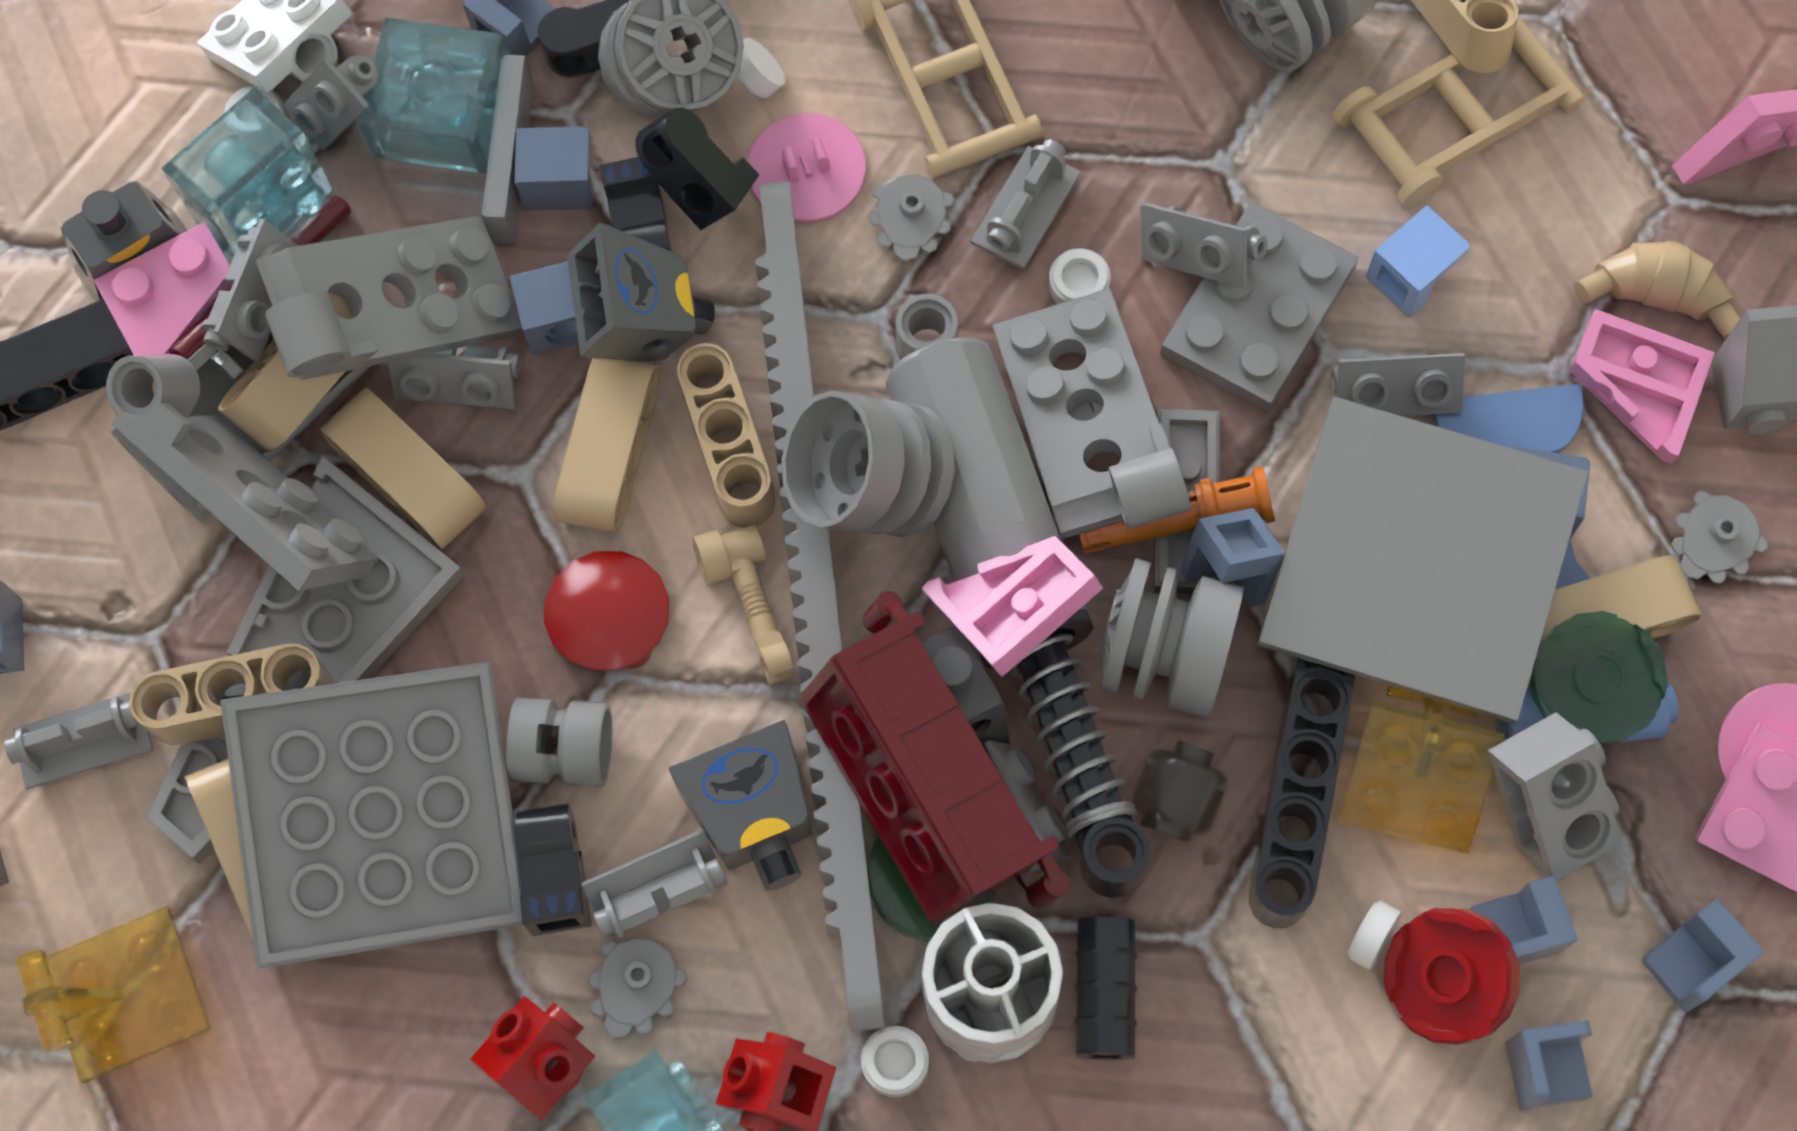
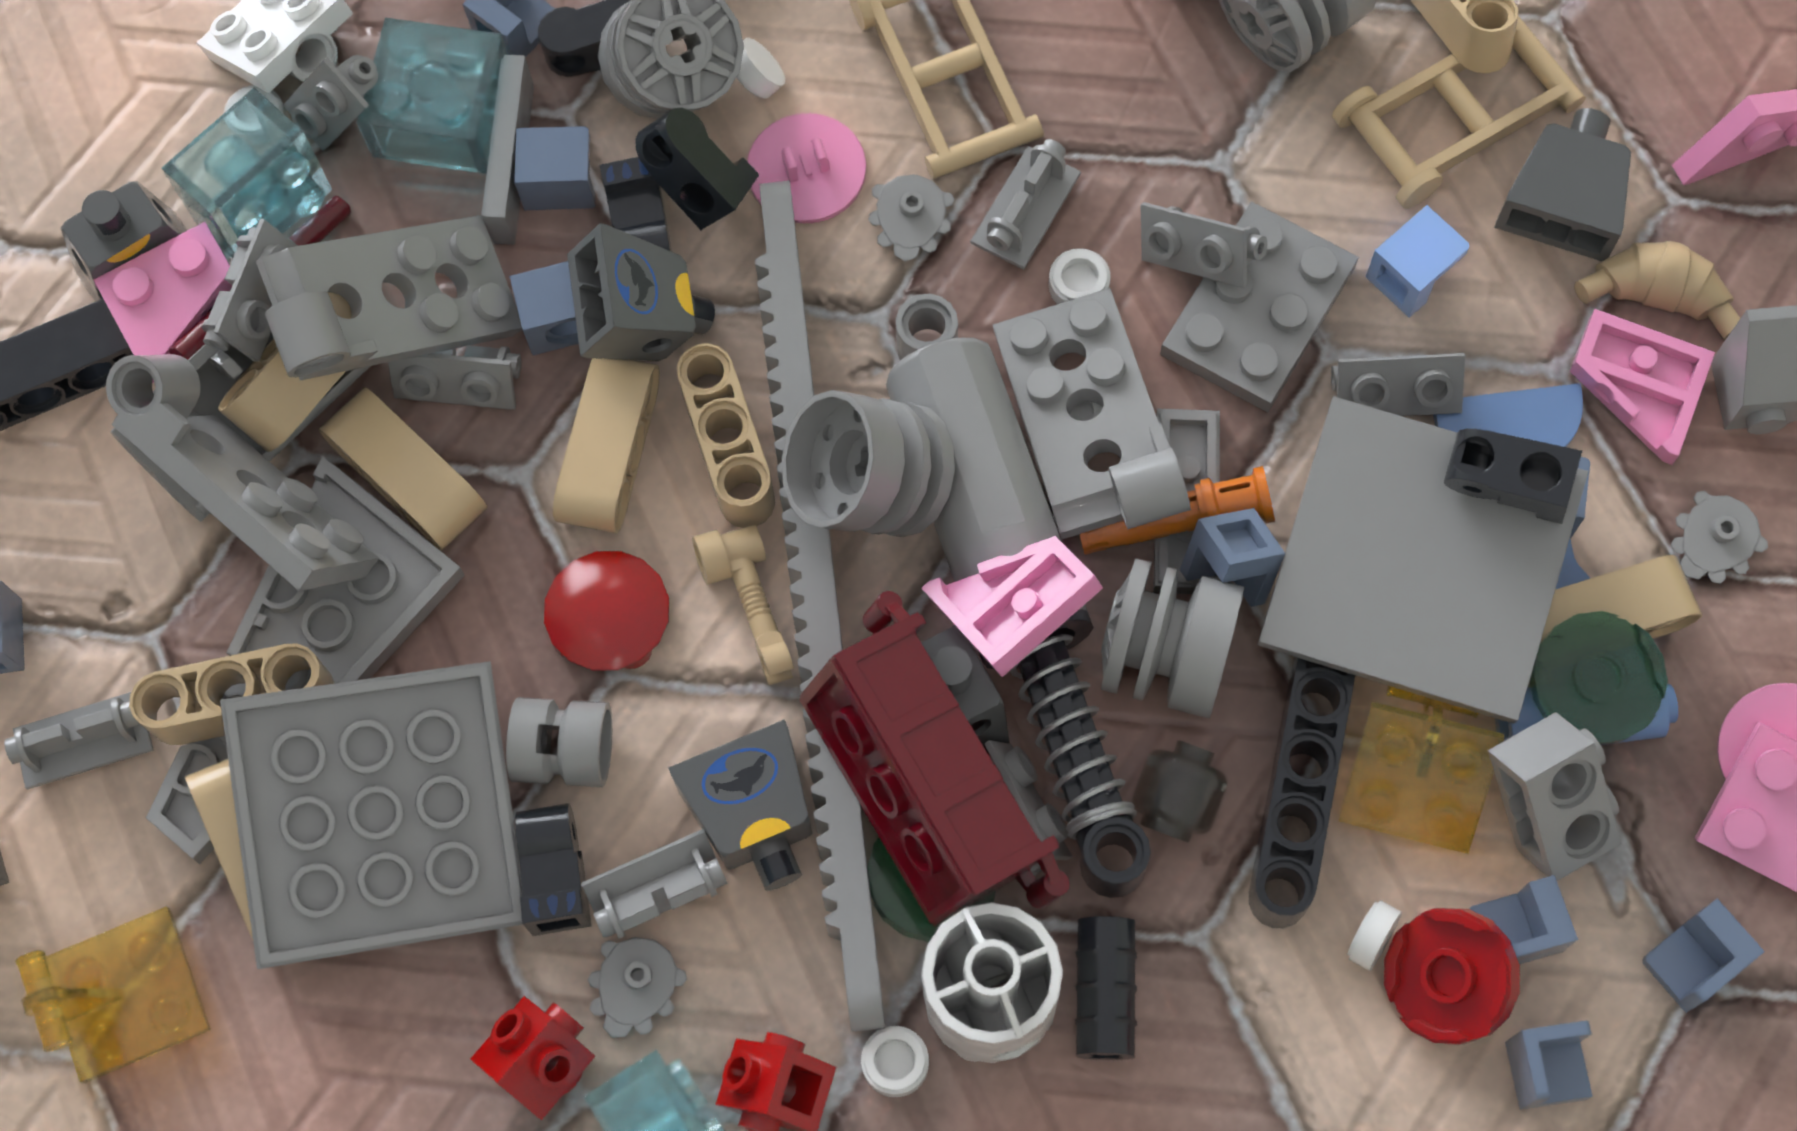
(1513, 471): none -> black leg
(1571, 188): none -> dark grey torso

